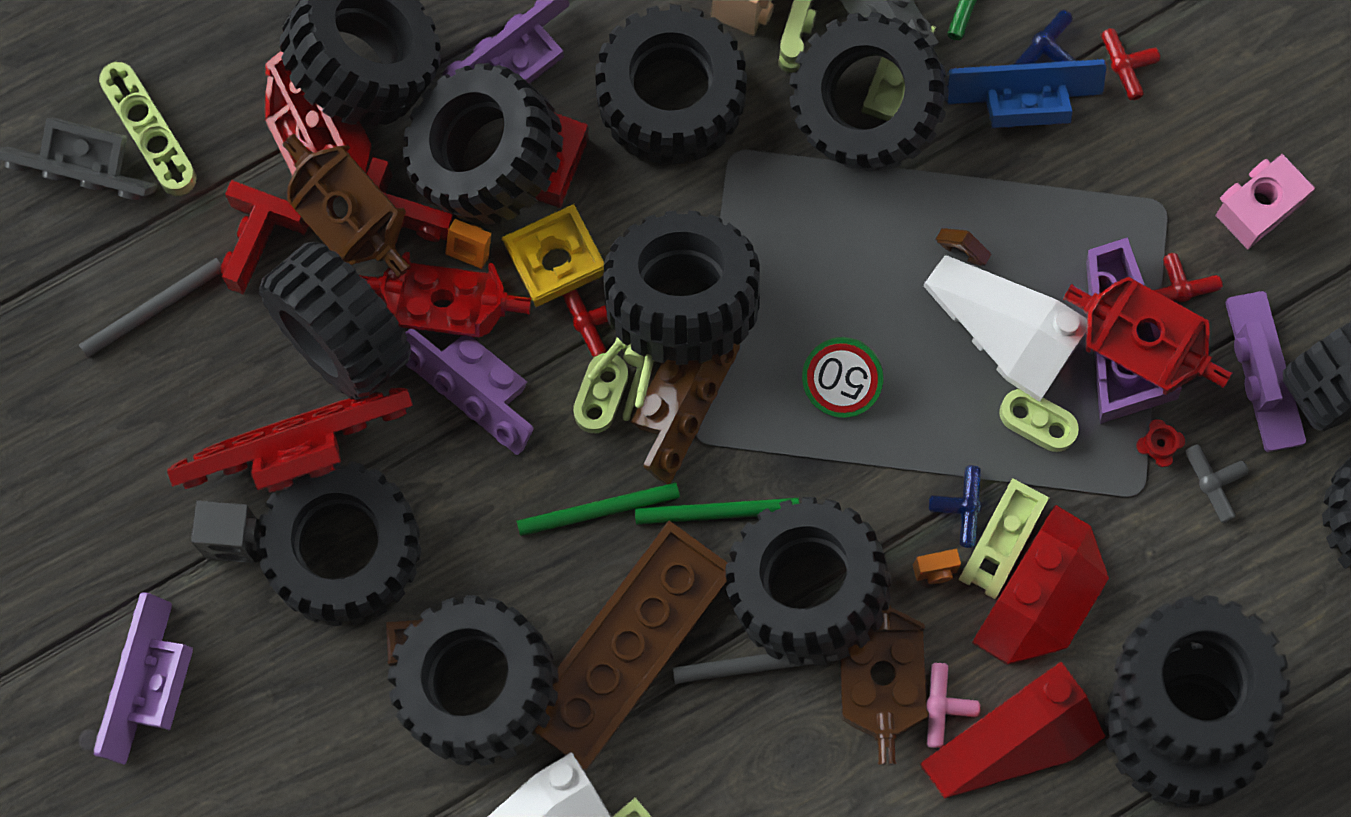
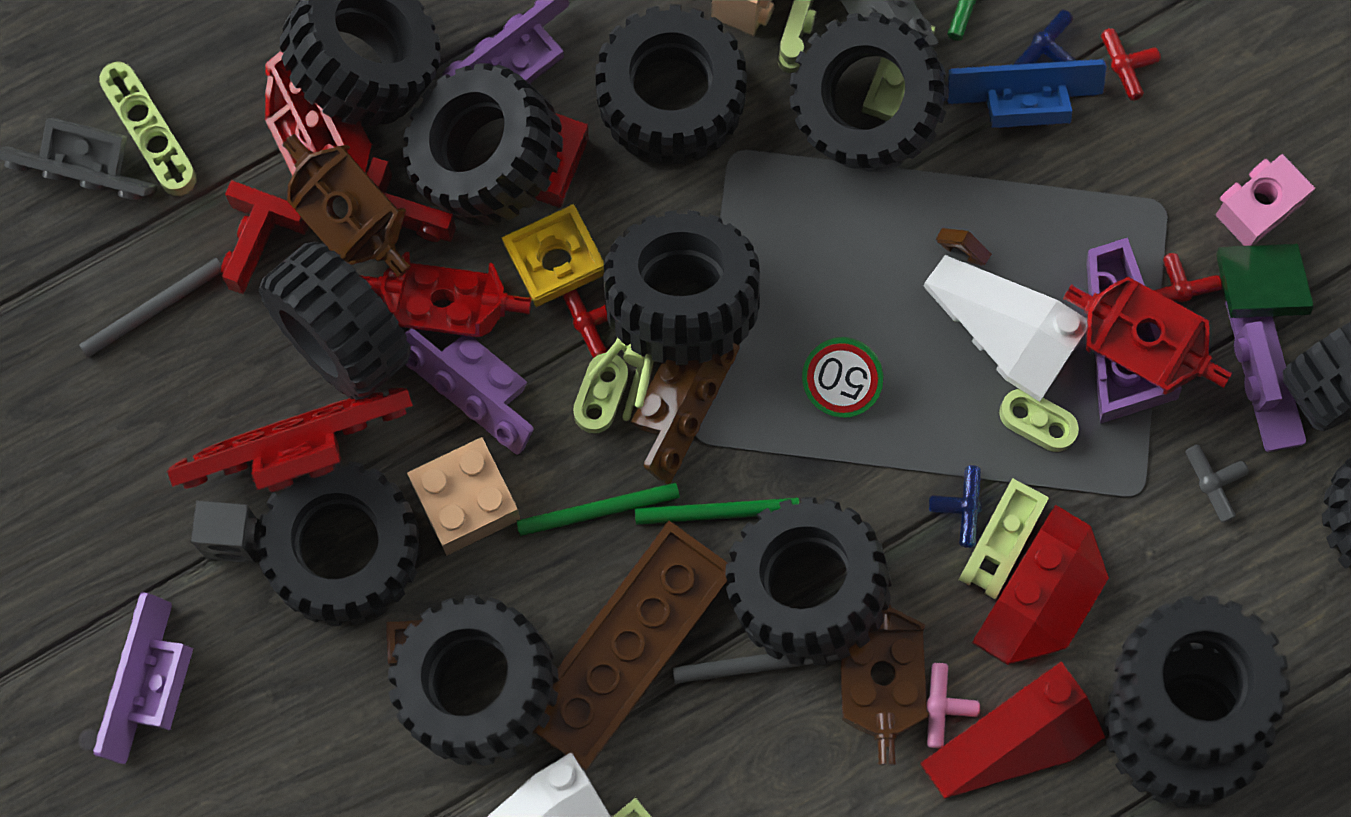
(464, 496): none -> light nougat brick
(468, 243): orange plate -> none
(937, 566): orange plate -> none
(1160, 431): red plate -> none
(1264, 281): none -> dark green tile

